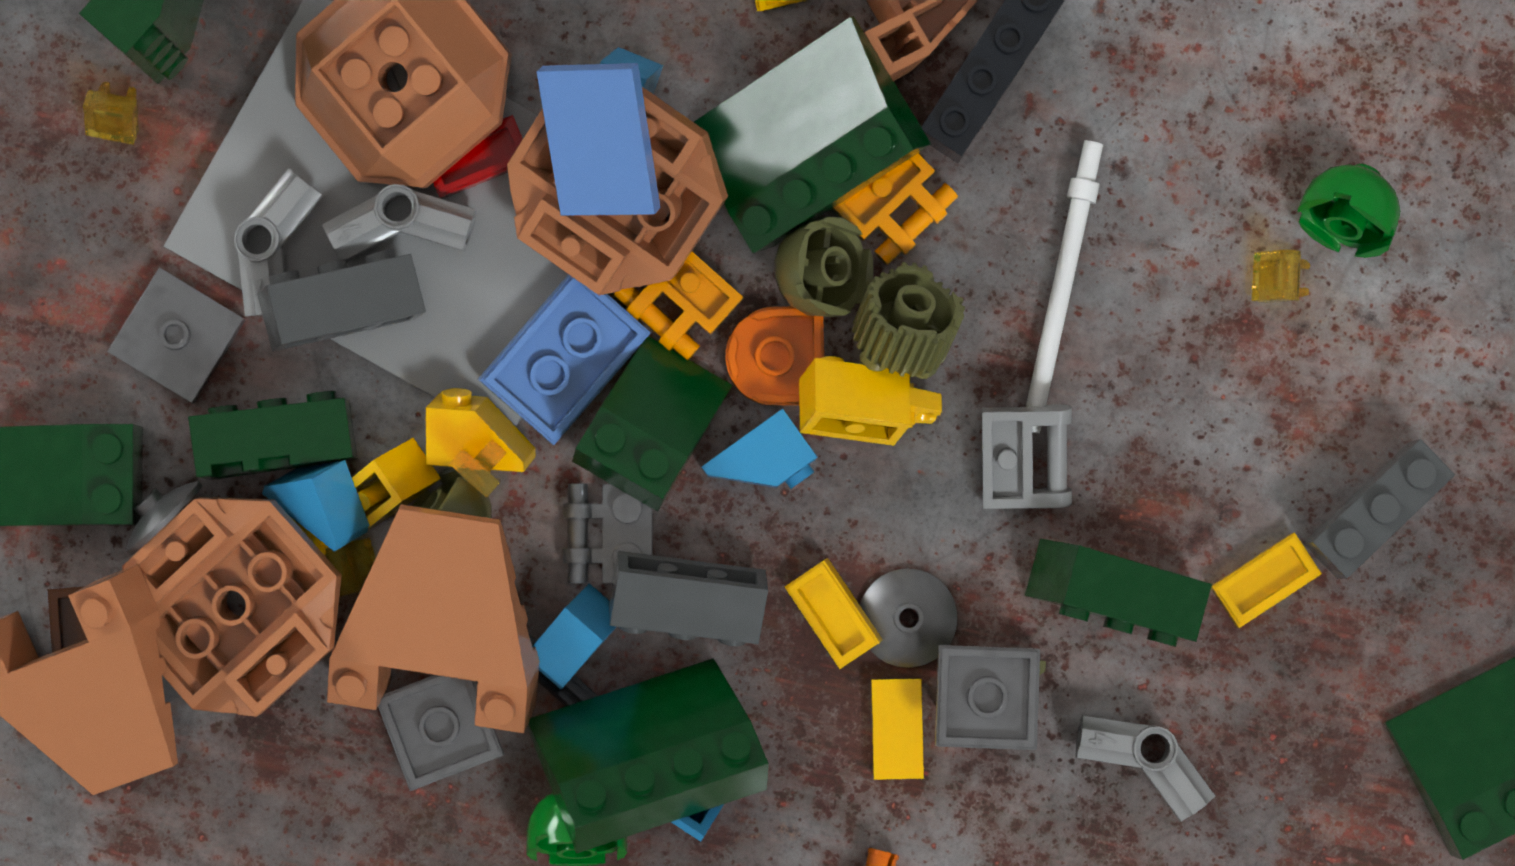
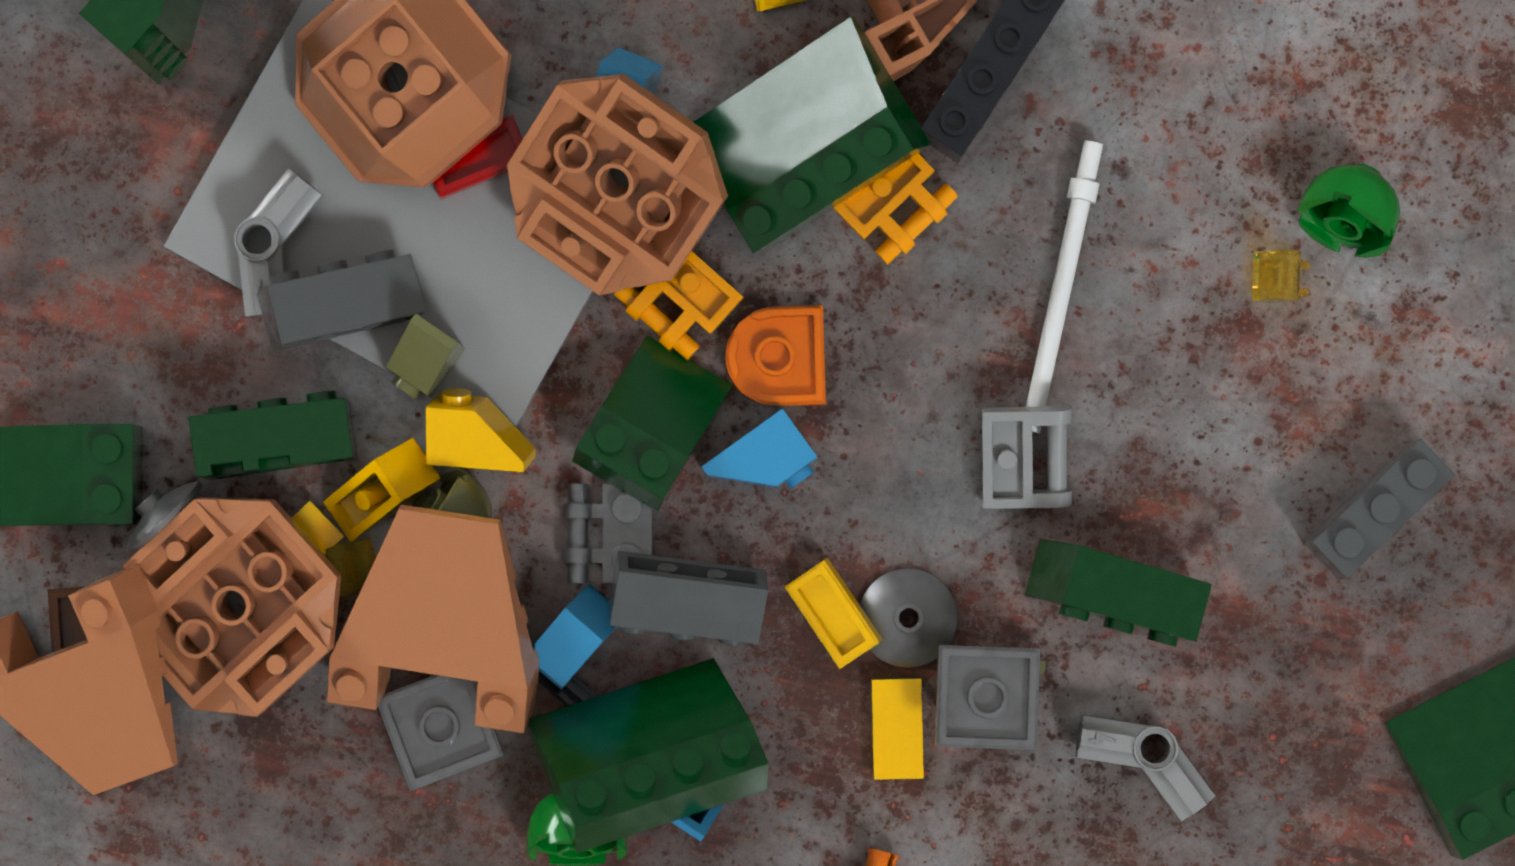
(111, 115): clear yellow tile -> none
(176, 335): flat silver plate -> none
(322, 502): dark azure slope -> none
(423, 358): none -> olive slope
(429, 220): light grey piece -> none
(478, 468): clear yellow tile -> none
(563, 357): medium blue tile -> none
(599, 139): medium blue tile -> none
(823, 267): olive cylinder -> none
(861, 403): yellow hinge -> none
(907, 322): olive brick -> none
(1265, 580): yellow tile -> none

